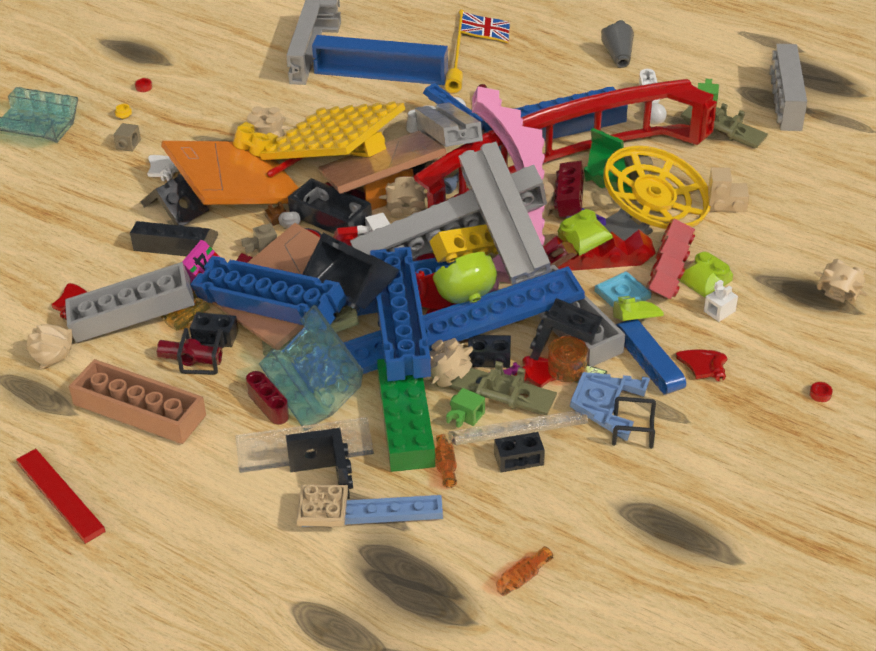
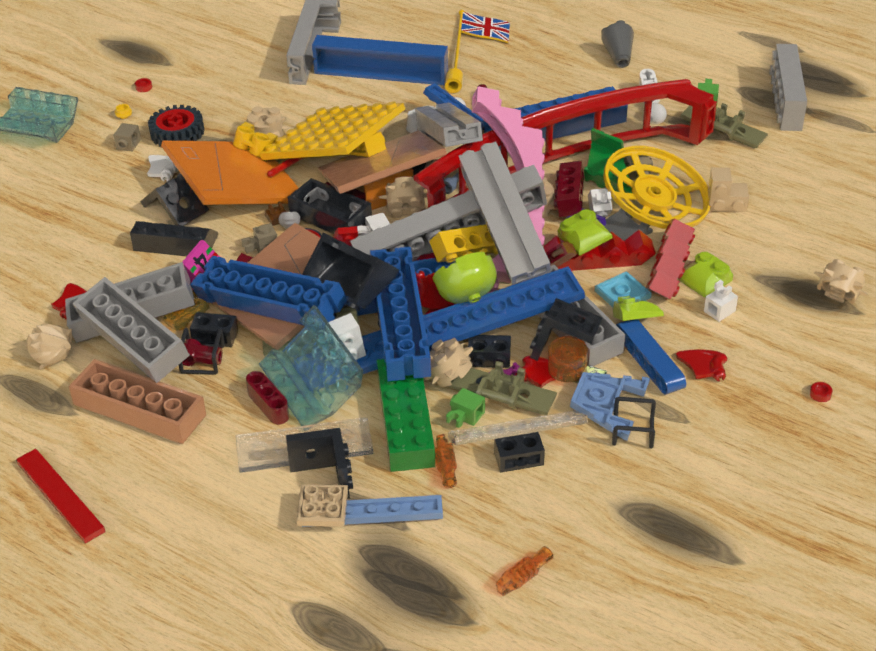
(131, 329): none -> light grey brick
(176, 124): none -> black wheel
(350, 334): none -> white brick
(600, 202): none -> white brick

